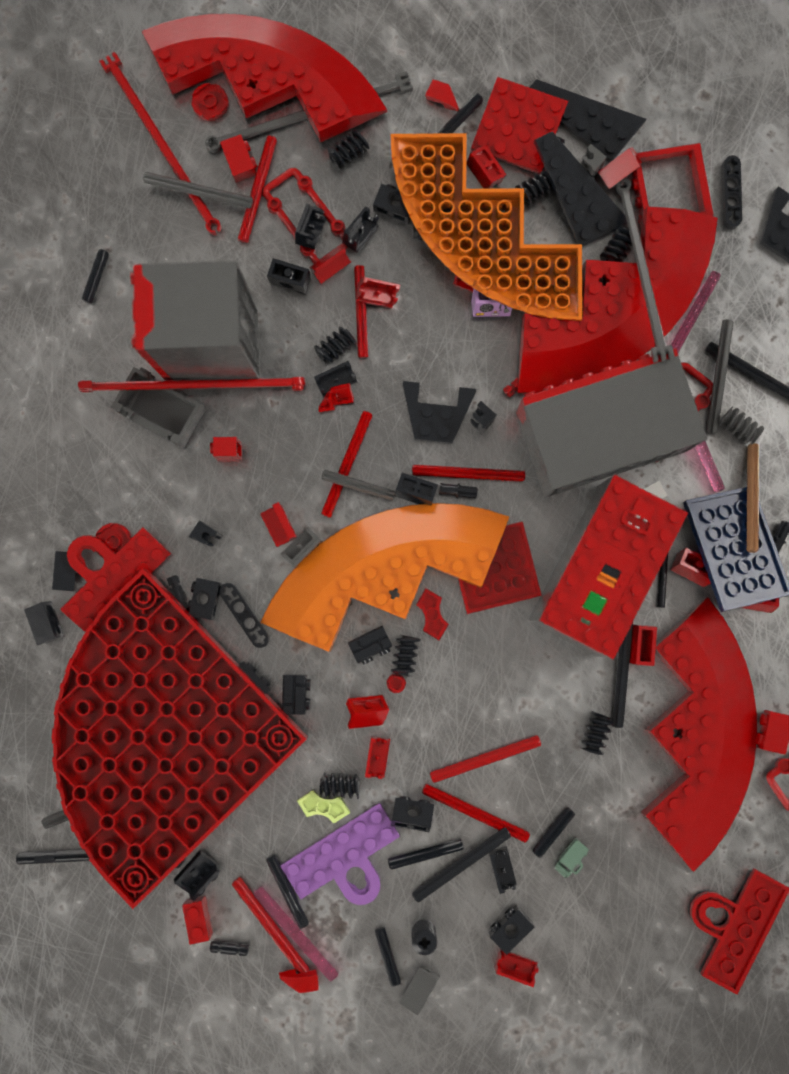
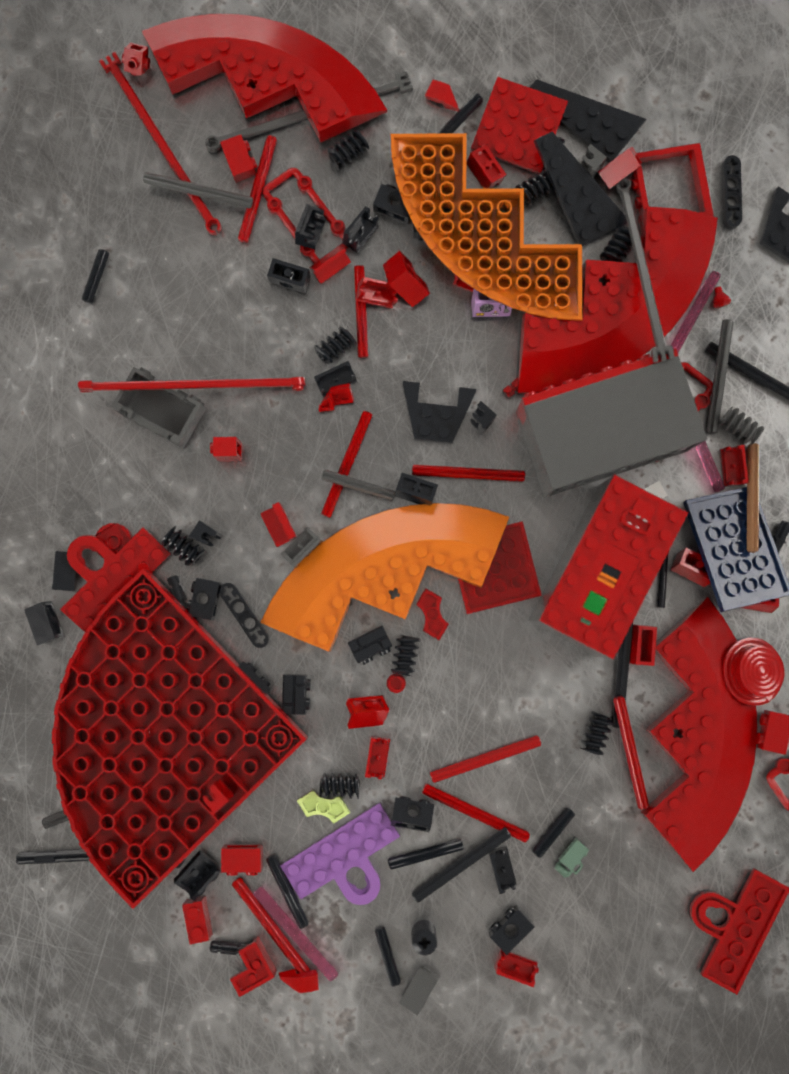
(136, 59): none -> red brick
(182, 547): none -> black piece
(195, 320): dark grey piece -> none
(210, 101): red tile -> none
(220, 794): none -> red hinge
(241, 859): none -> red piece
(258, 968): none -> red panel
(405, 280): none -> red panel
(458, 490): black axle -> none
(631, 752): none -> red axle
(720, 299): none -> red rock
(733, 466): none -> red hinge
(753, 671): none -> red piece

